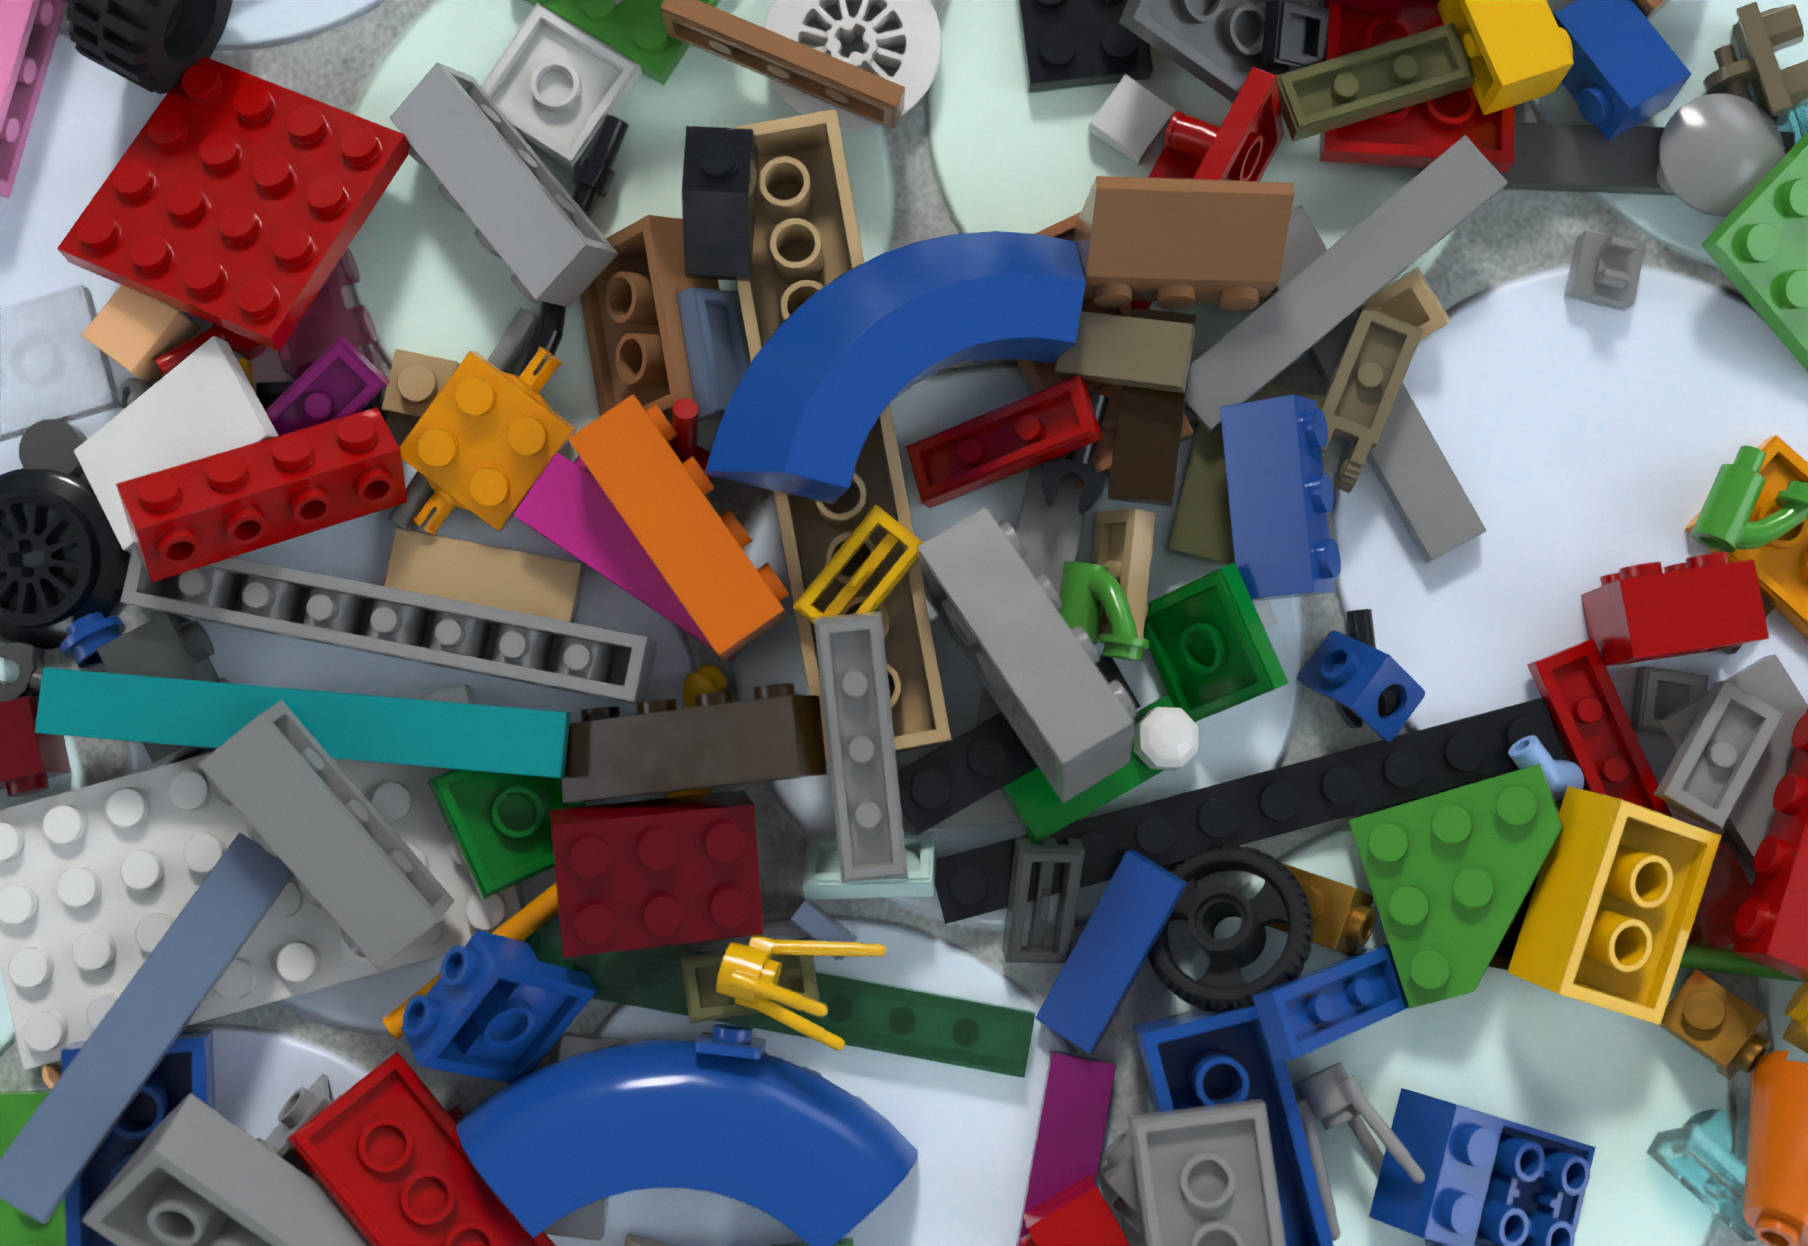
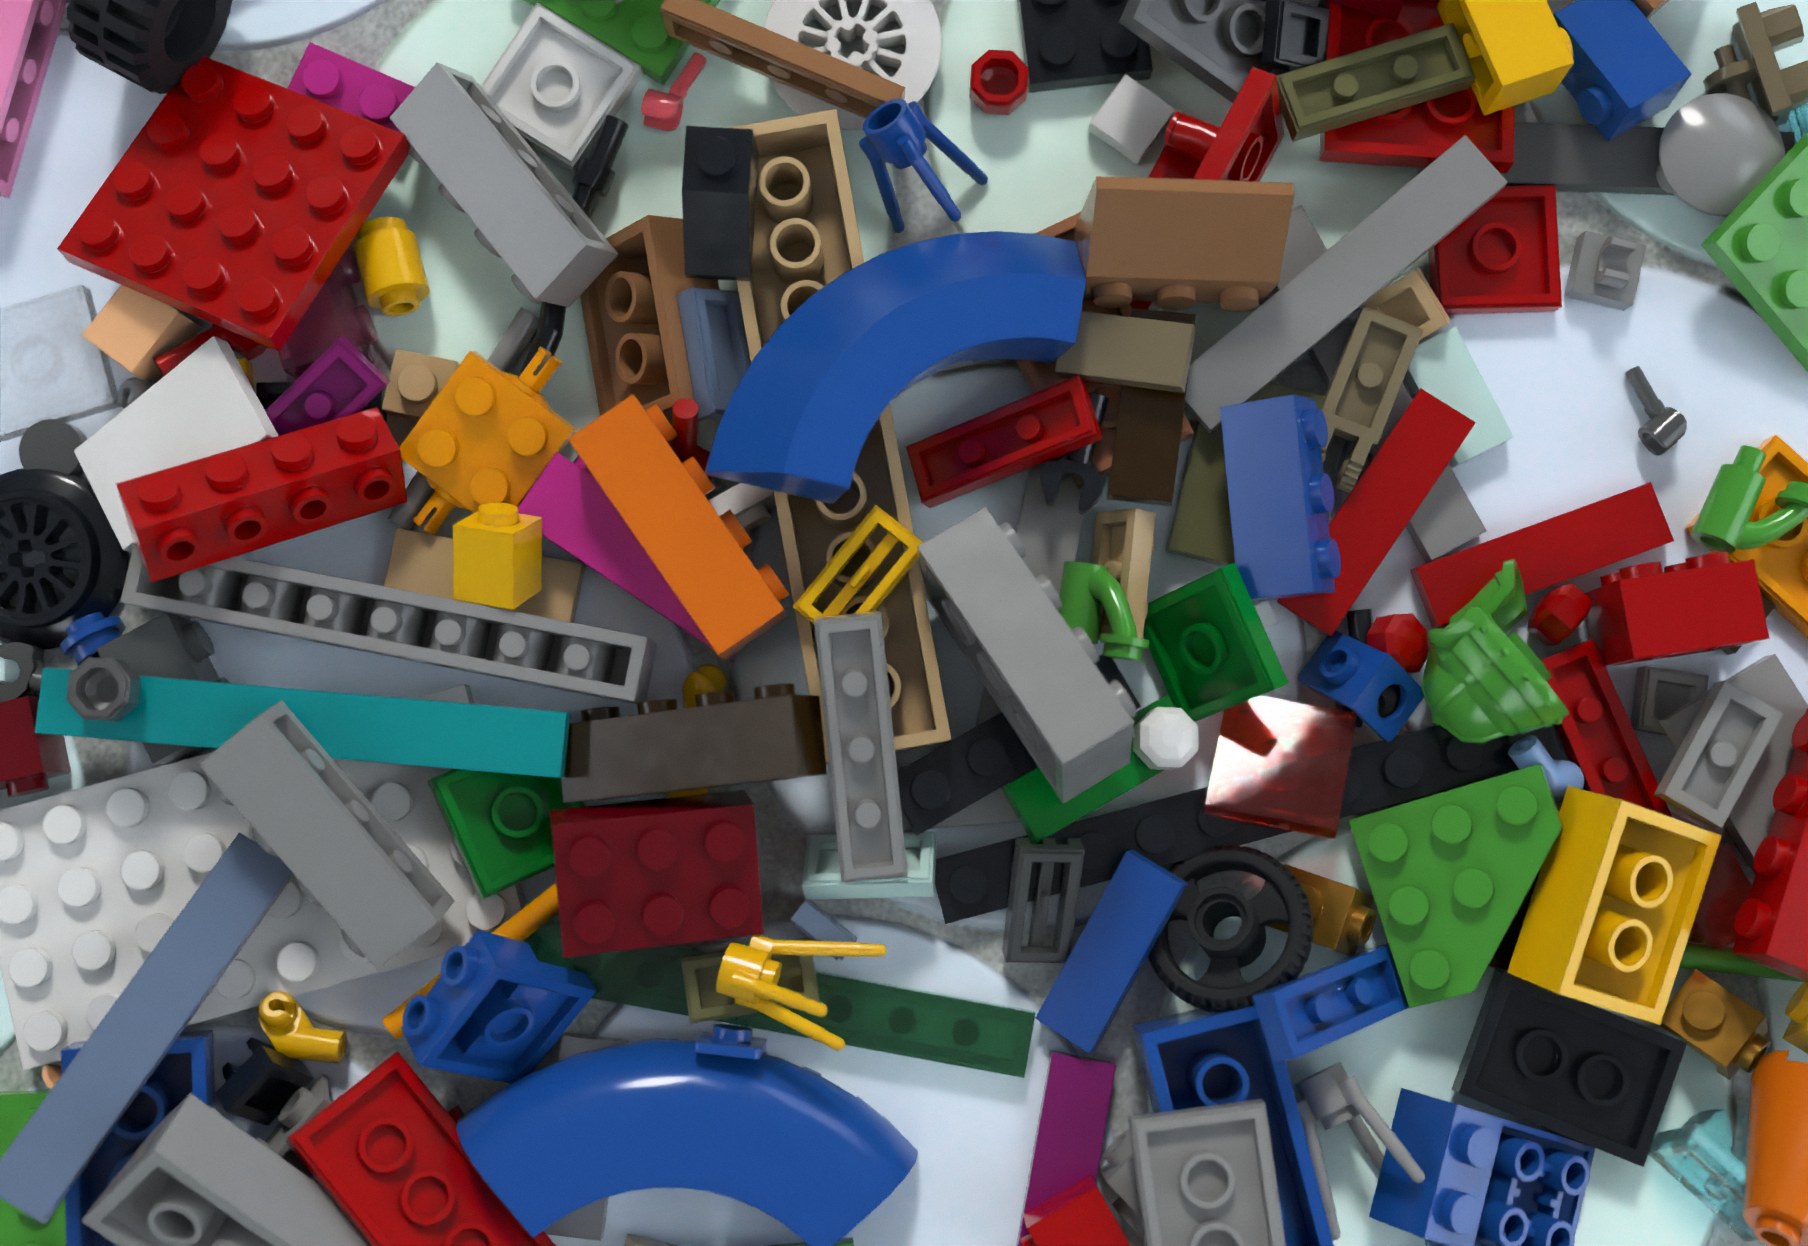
(103, 689): none -> flat silver tile
(261, 1083): none -> black tile
(295, 1035): none -> yellow arm
(349, 85): none -> dark pink plate
(391, 266): none -> yellow brick
(497, 556): none -> yellow brick
(665, 109): none -> coral hand
(747, 504): none -> white plate
(897, 137): none -> blue plant
(998, 82): none -> red tile
(1282, 765): none -> clear red tile
(1385, 503): none -> red tile
(1402, 639): none -> red tile
(1450, 374): none -> light aqua tile
(1481, 678): none -> bright green head
(1501, 256): none -> red tile
(1547, 551): none -> red tile
(1559, 614): none -> red tile
(1569, 1067): none -> black plate
(1665, 425): none -> dark grey hand

